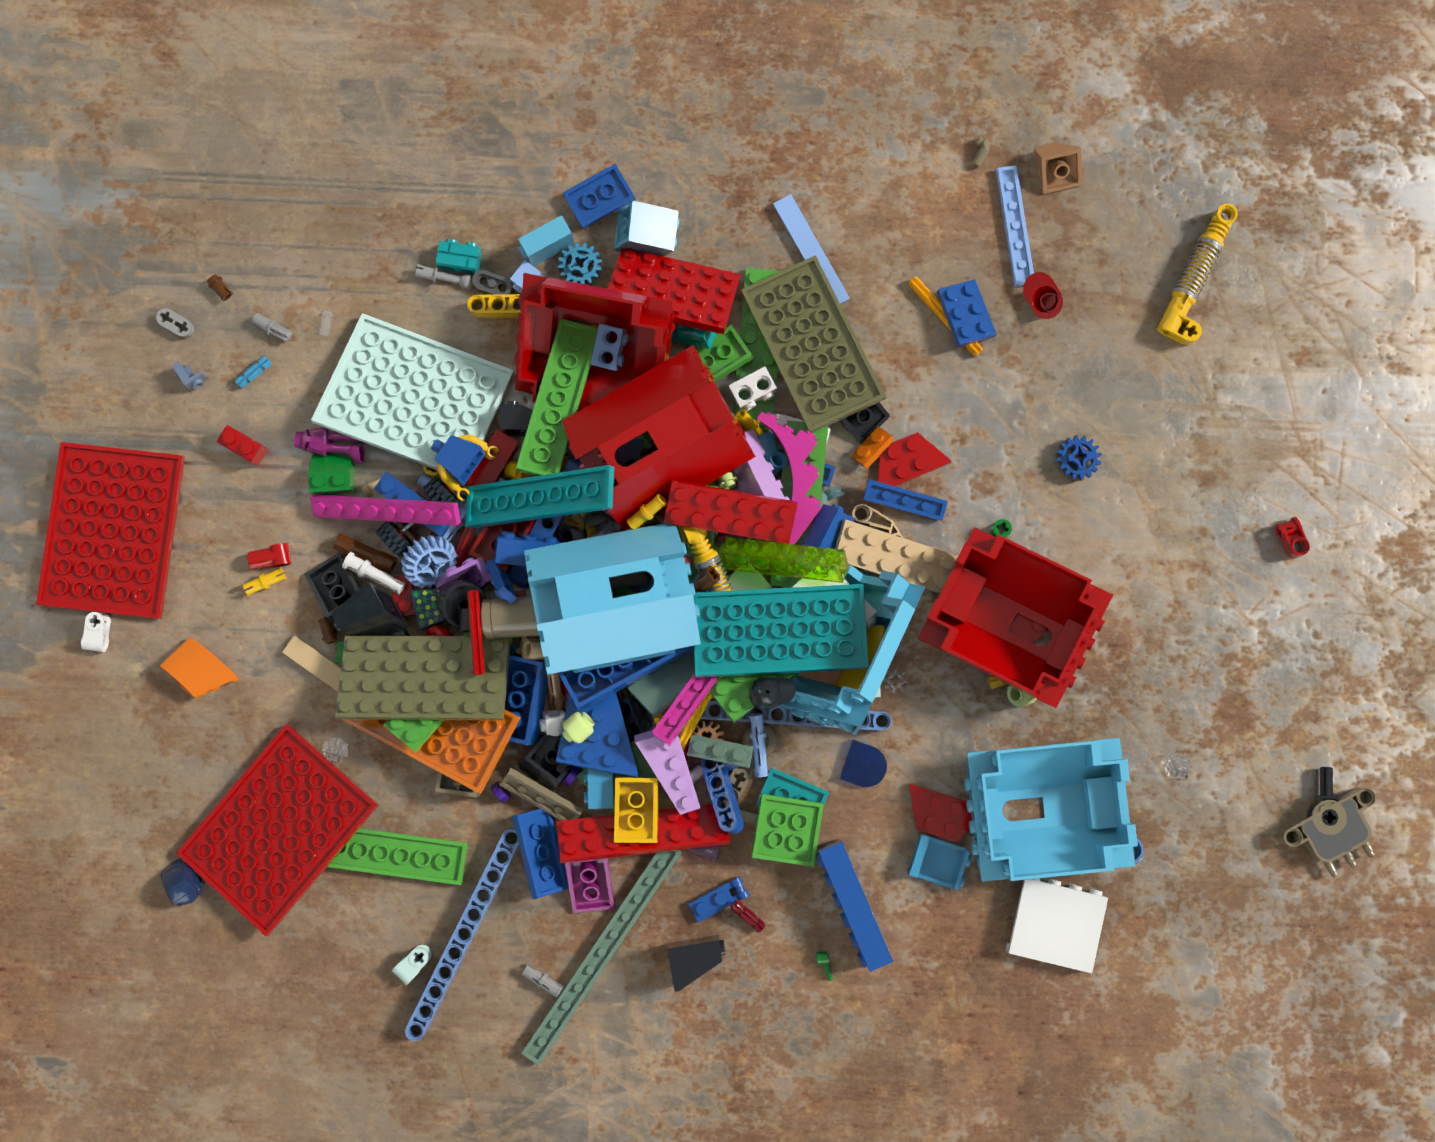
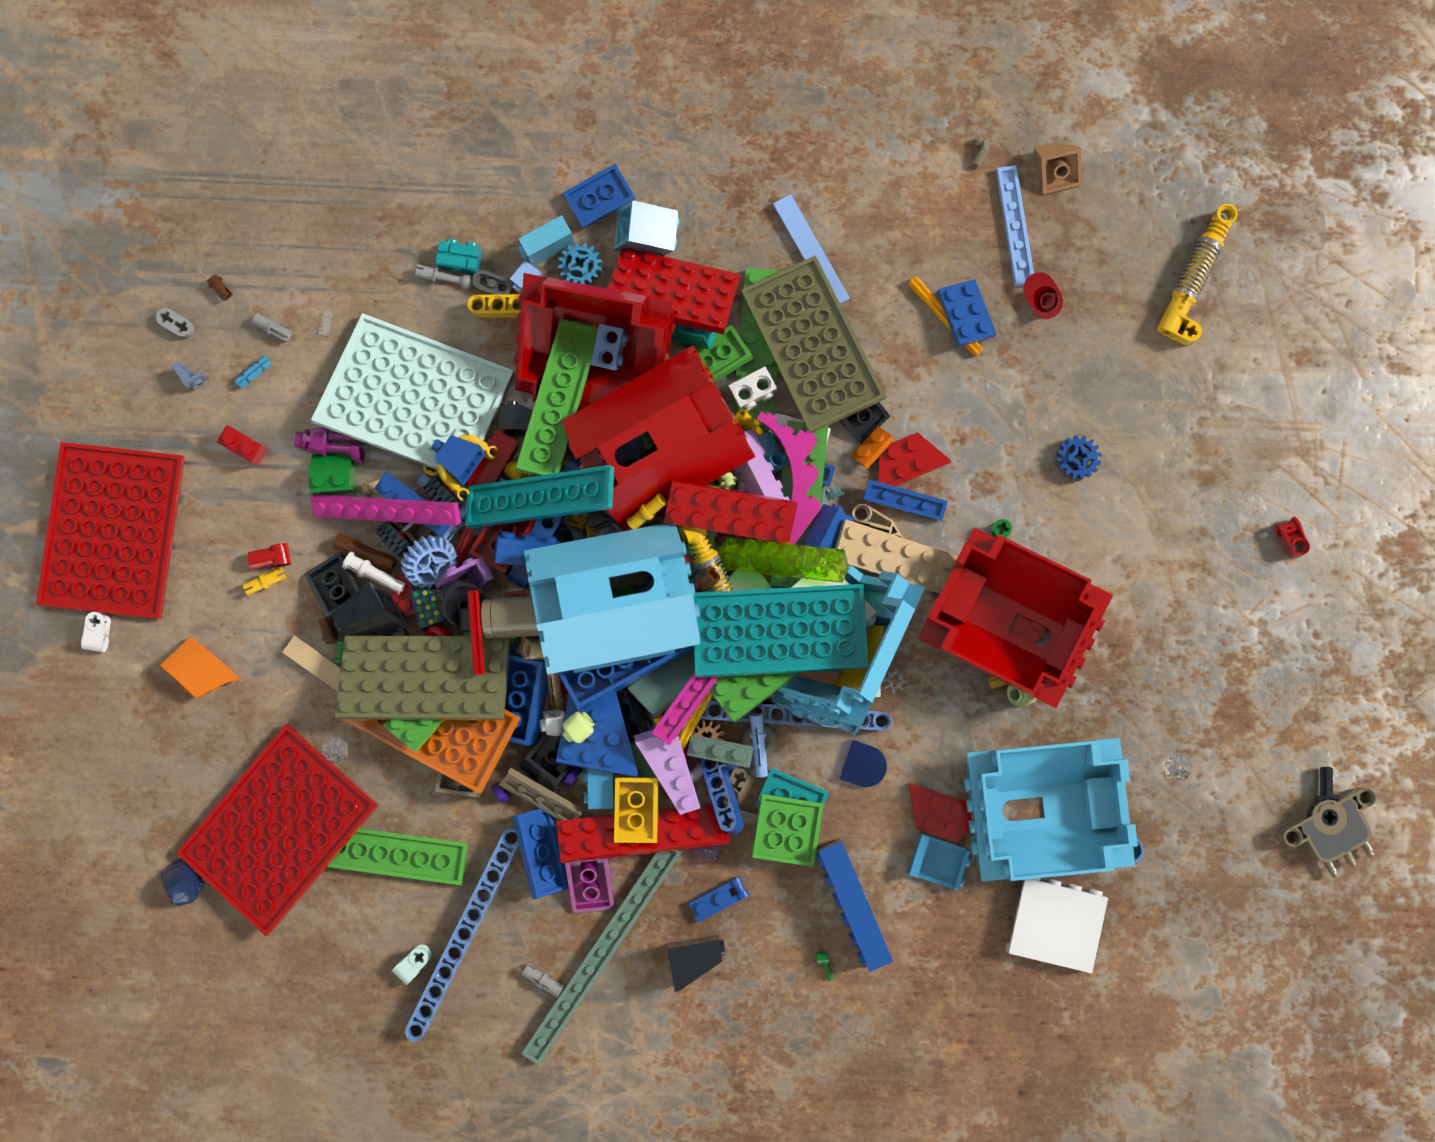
(501, 582): blue plate -> none
(747, 916): dark red axle -> none
(780, 691): black cap -> none

